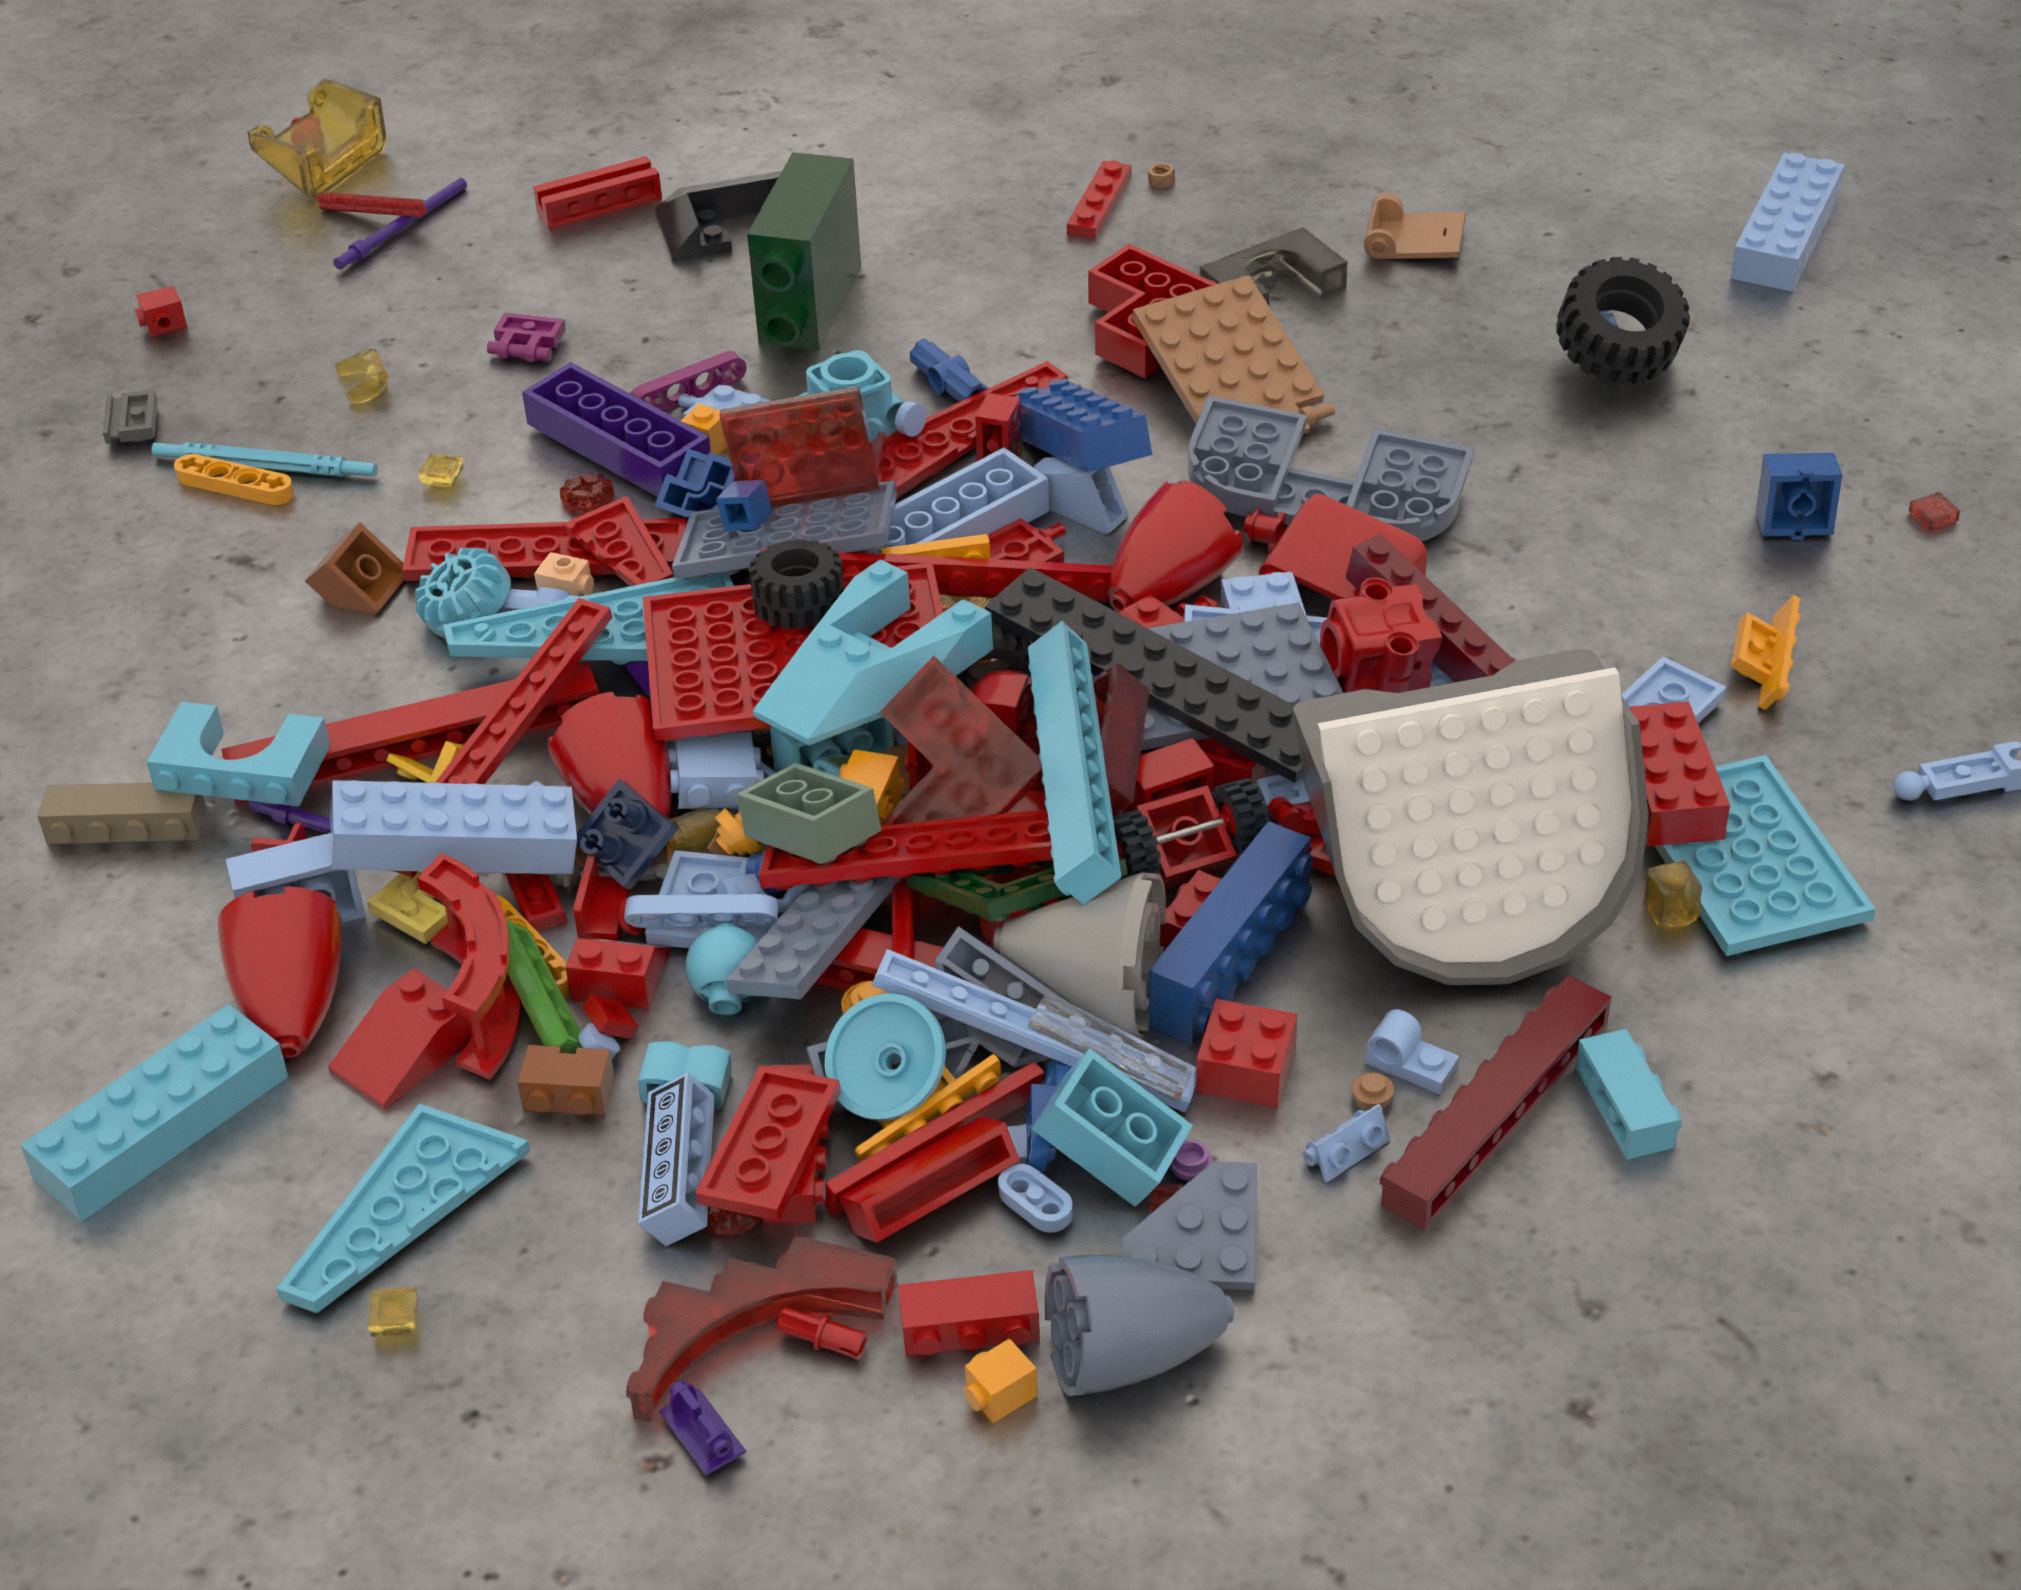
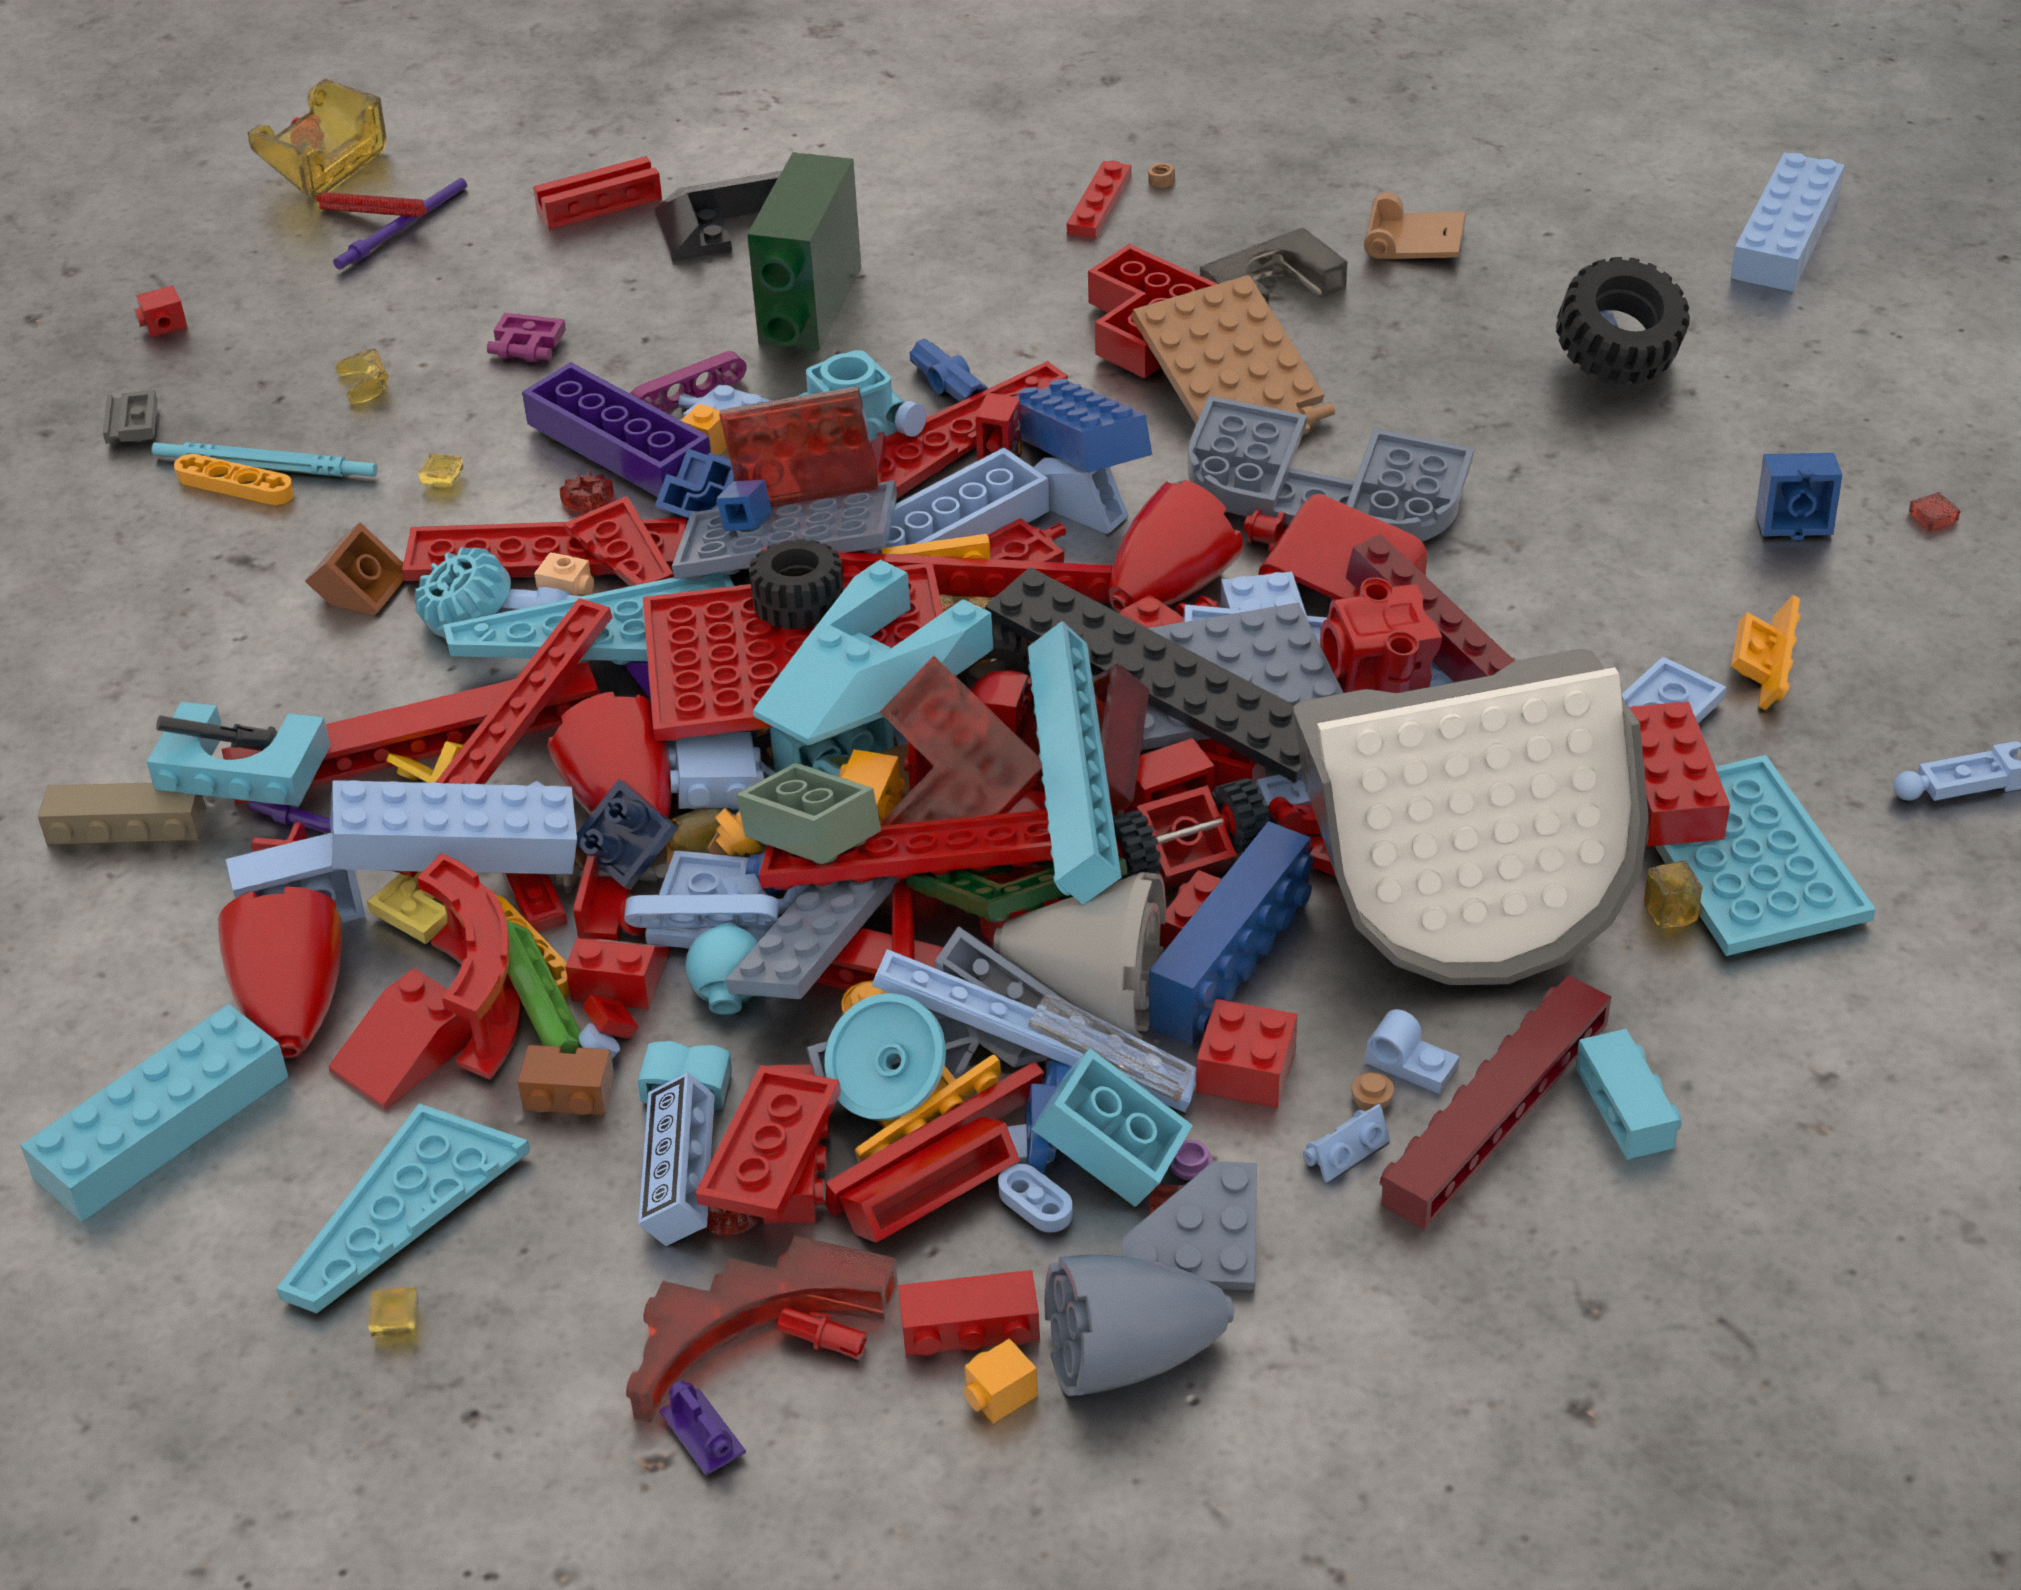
(239, 735): none -> black pin

